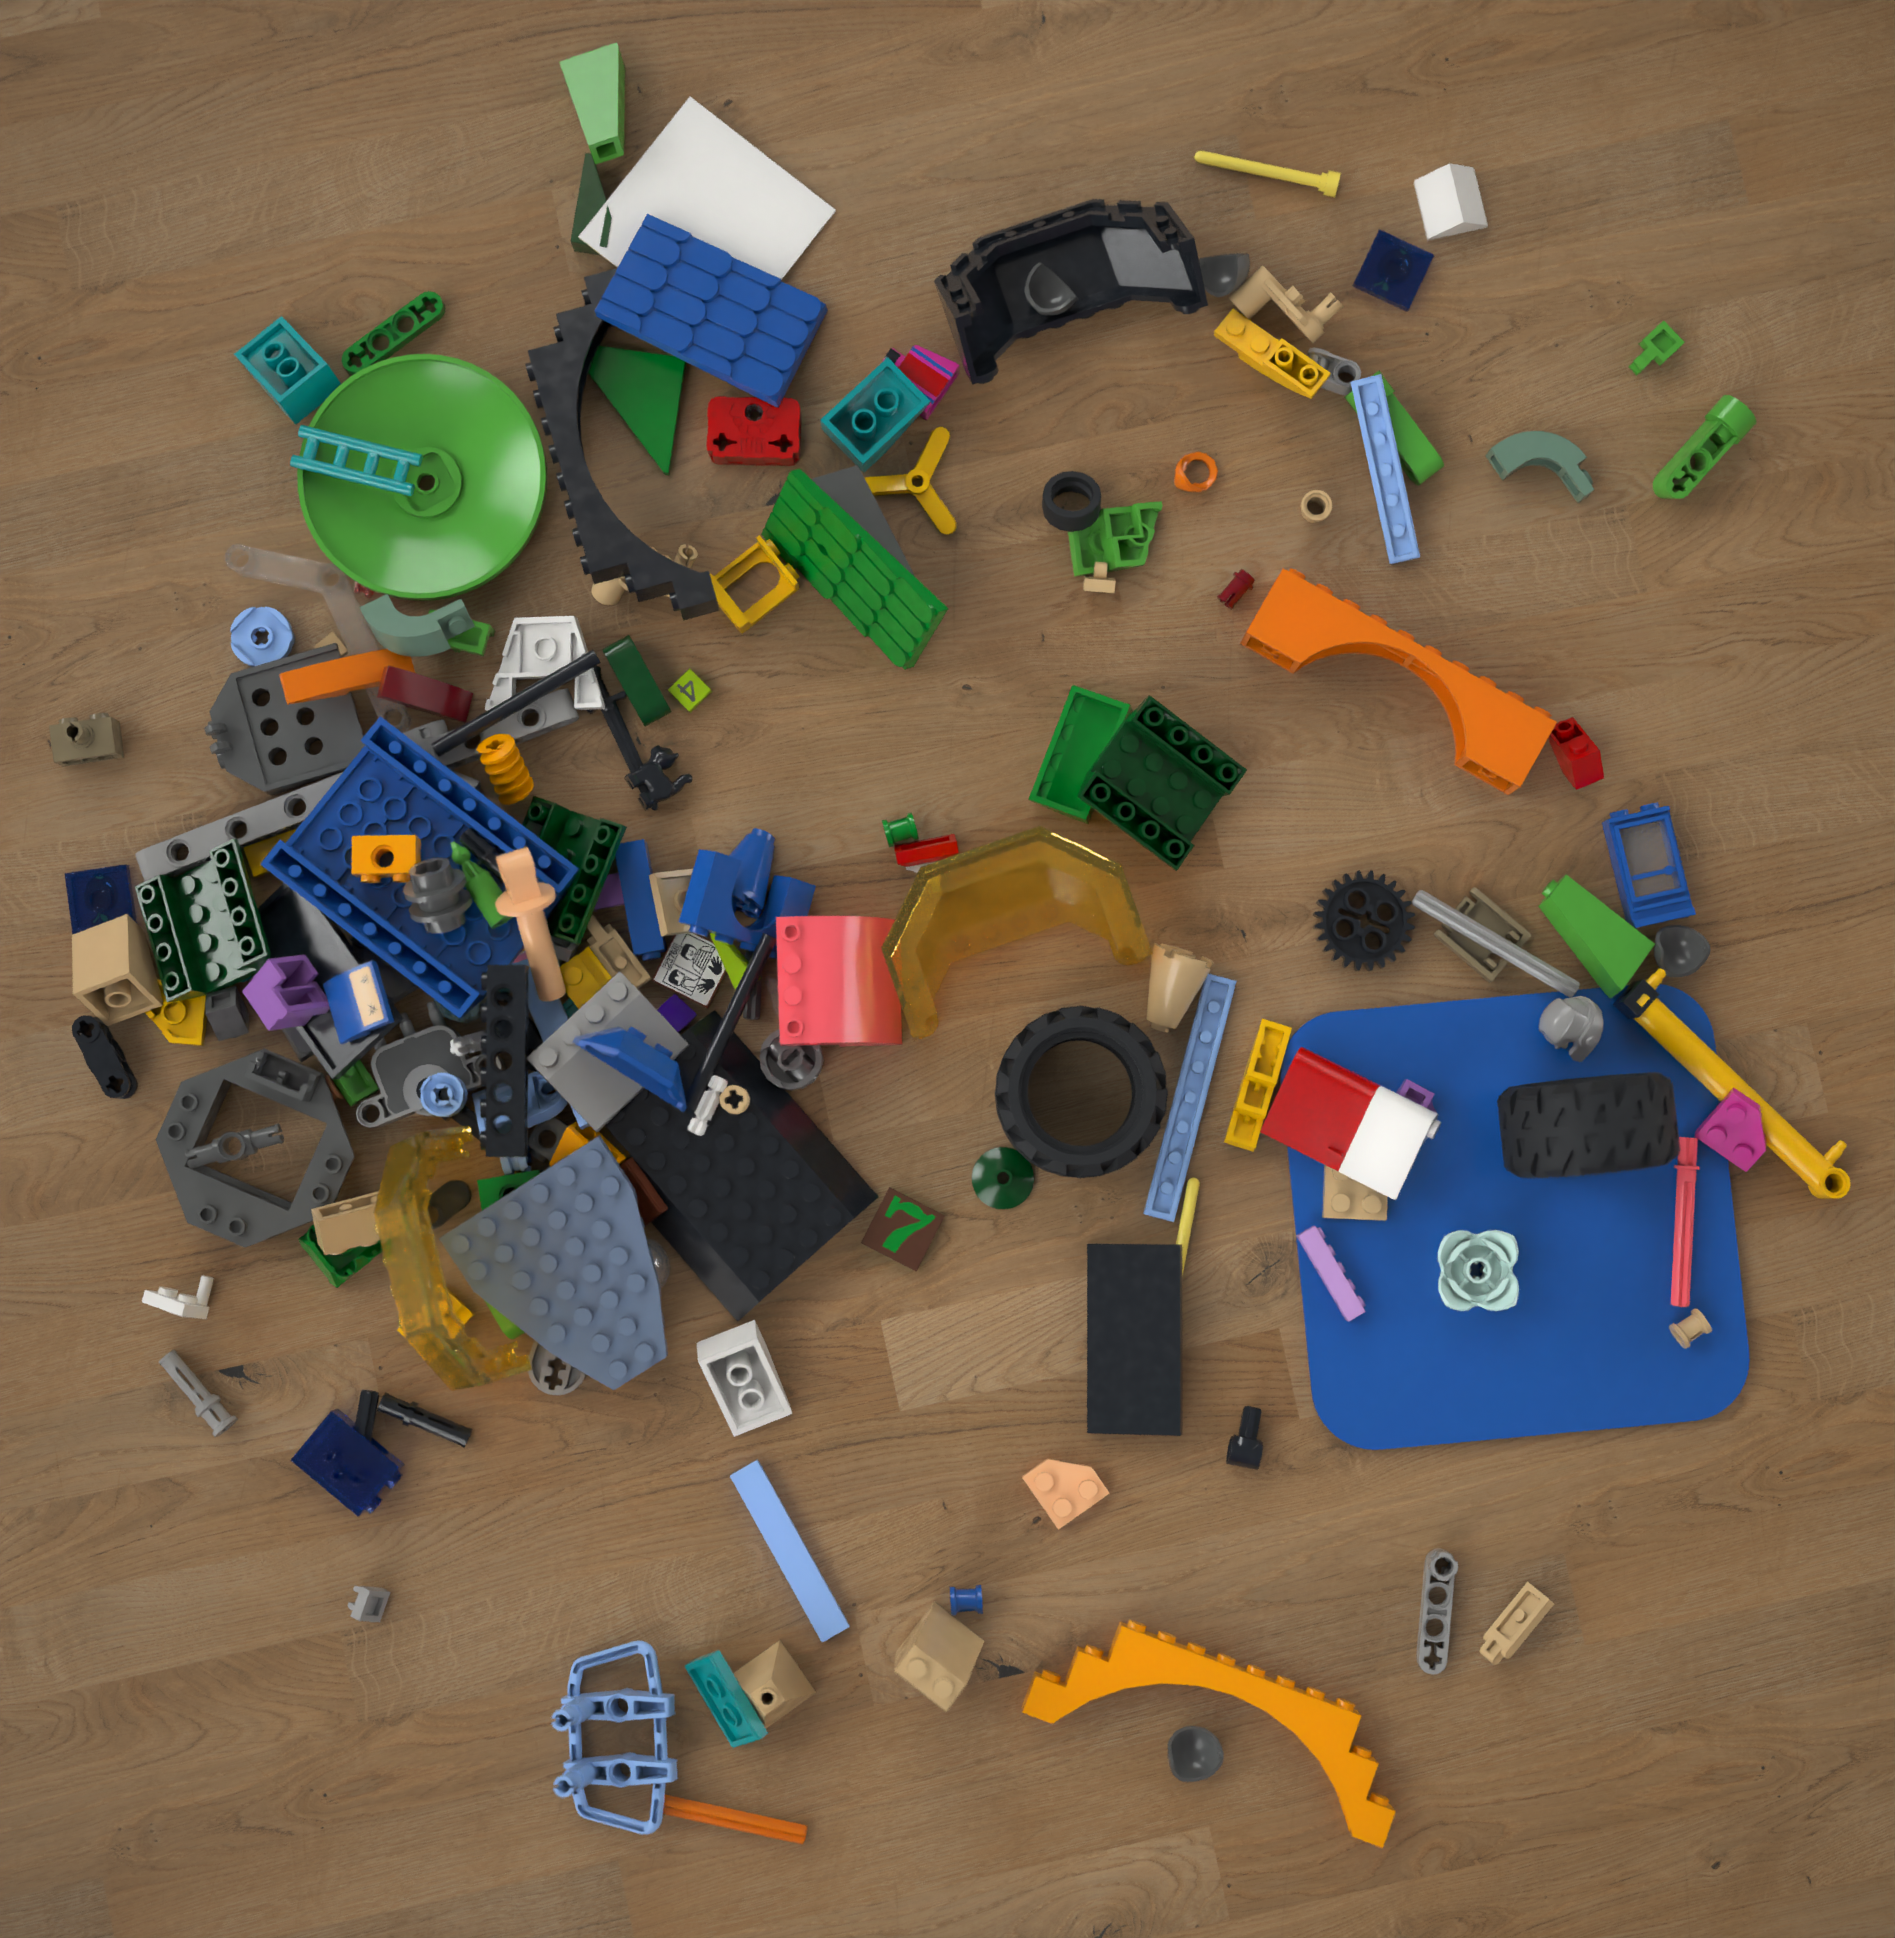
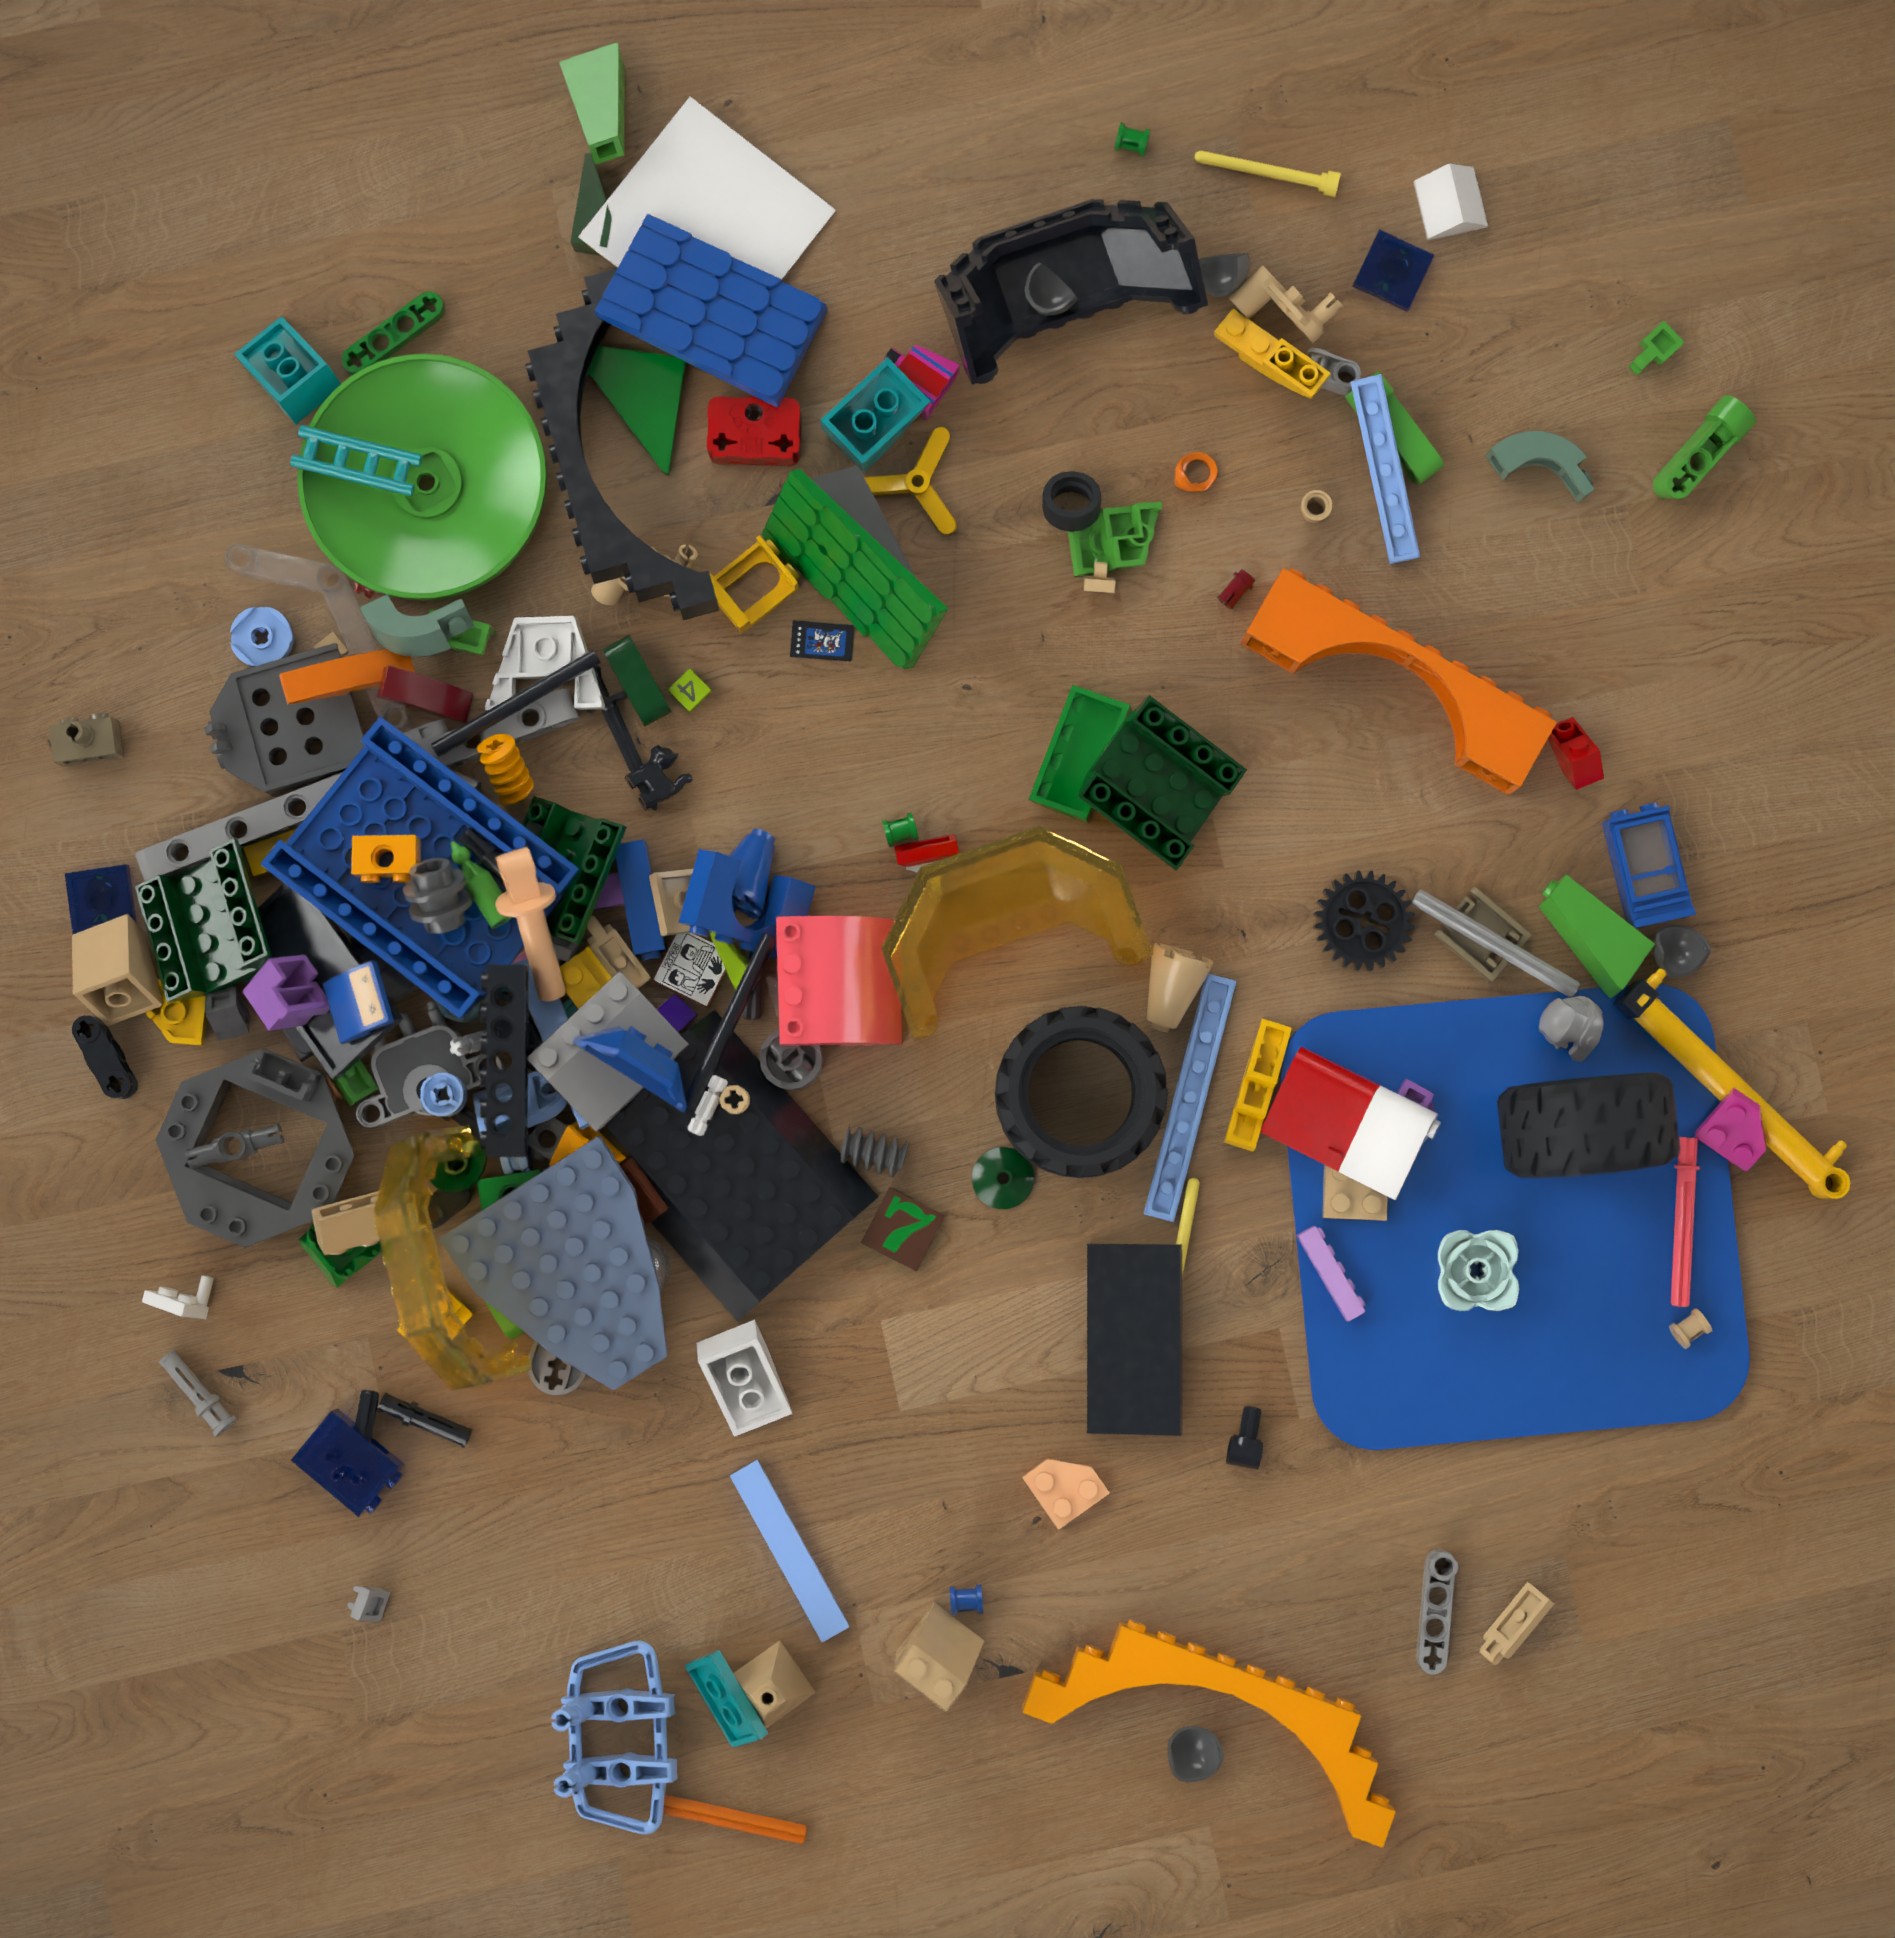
(451, 1179): none -> dark green dish
(821, 641): none -> black sticker
(873, 1151): none -> dark grey piece
(1132, 139): none -> green bush

